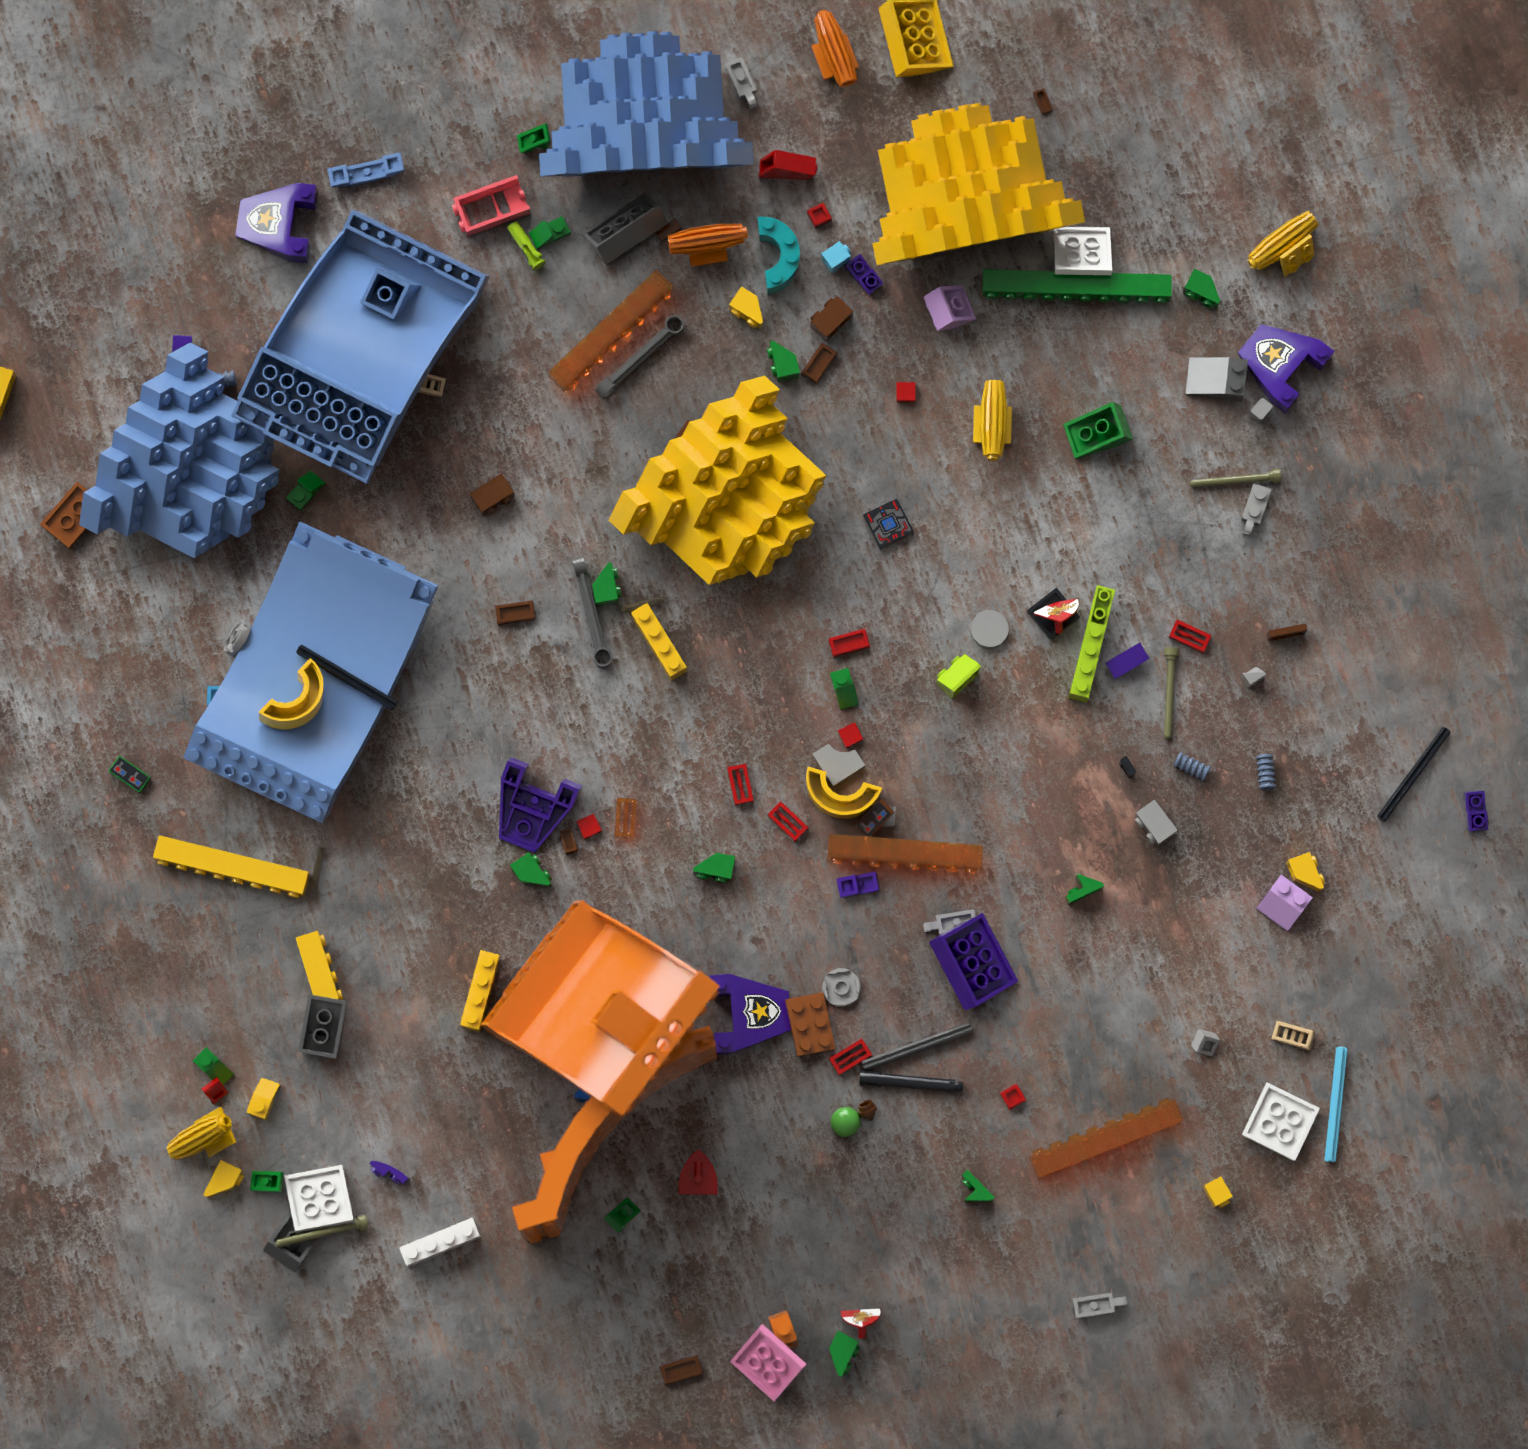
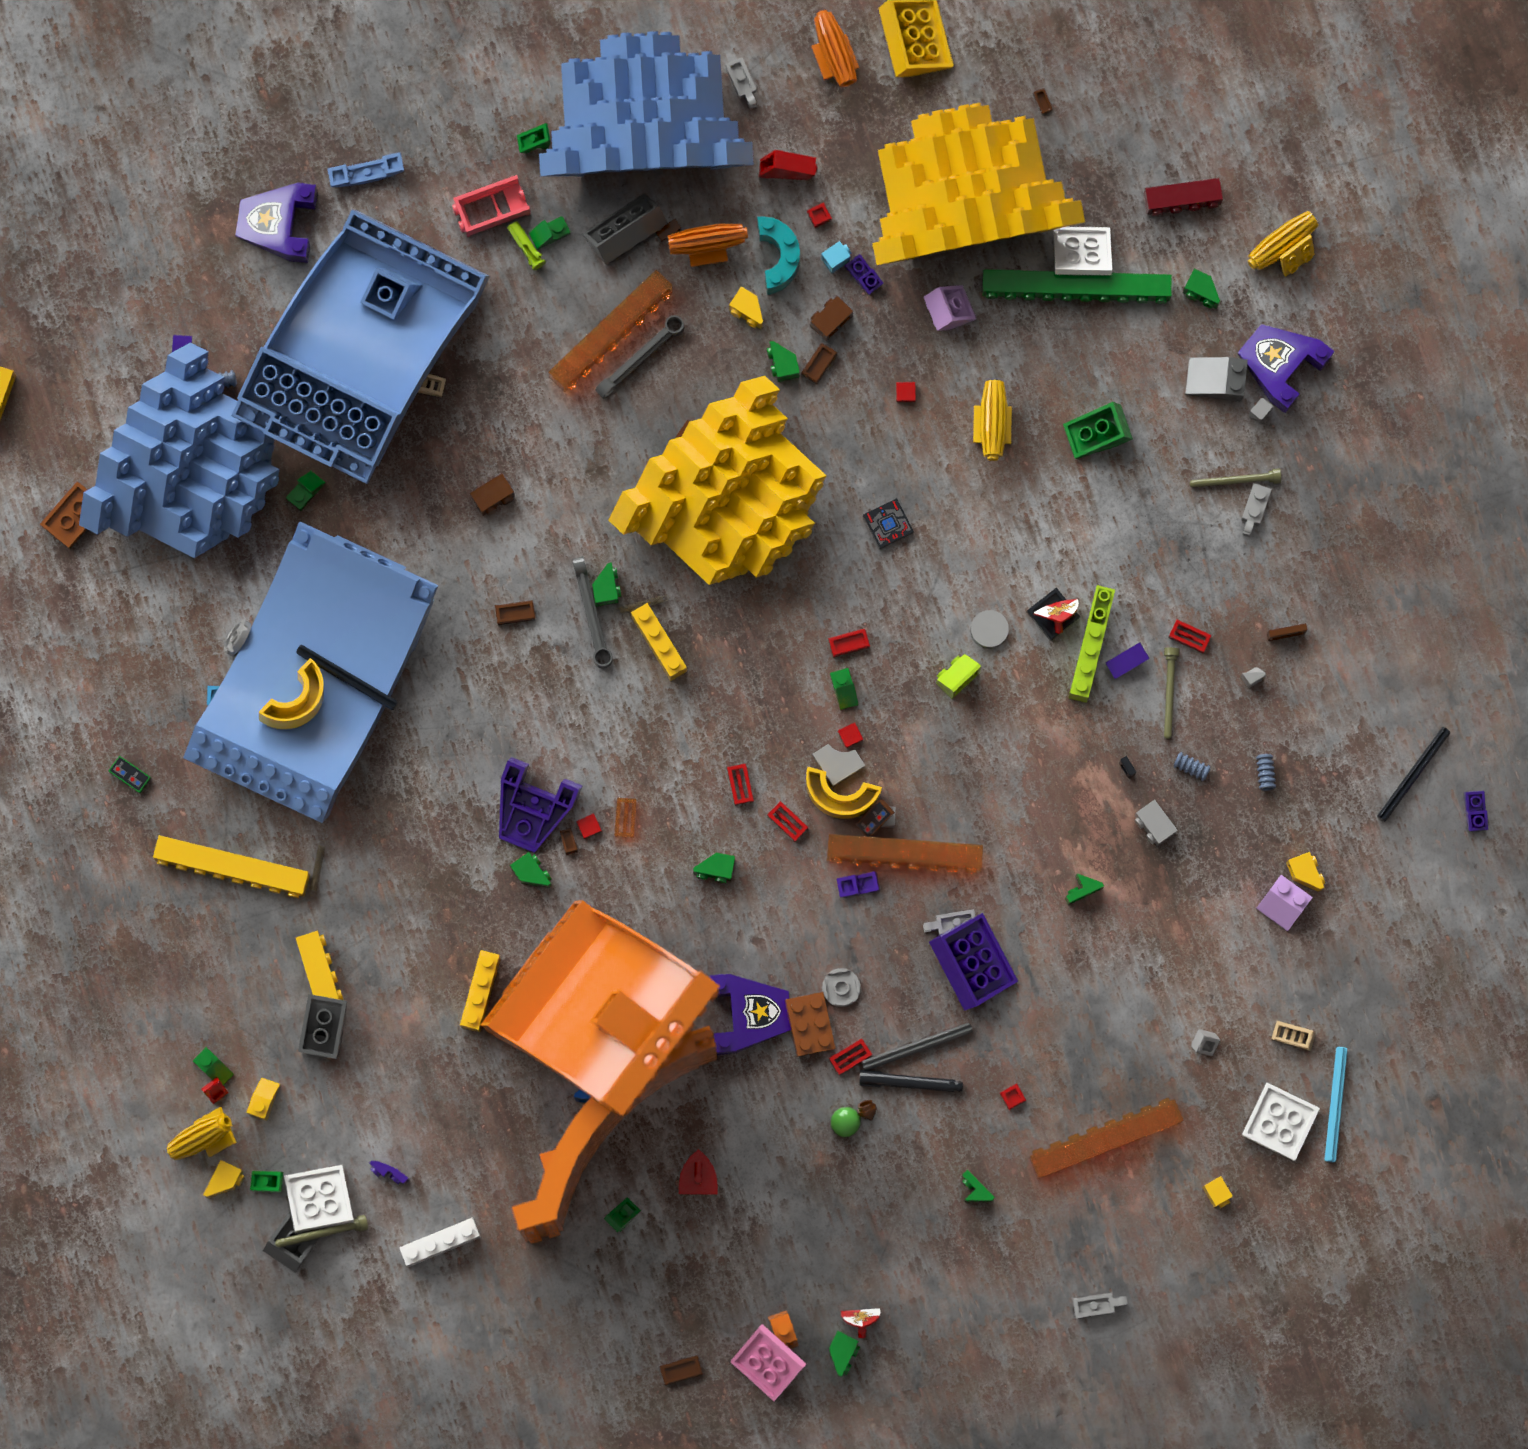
(1183, 196): none -> dark red brick

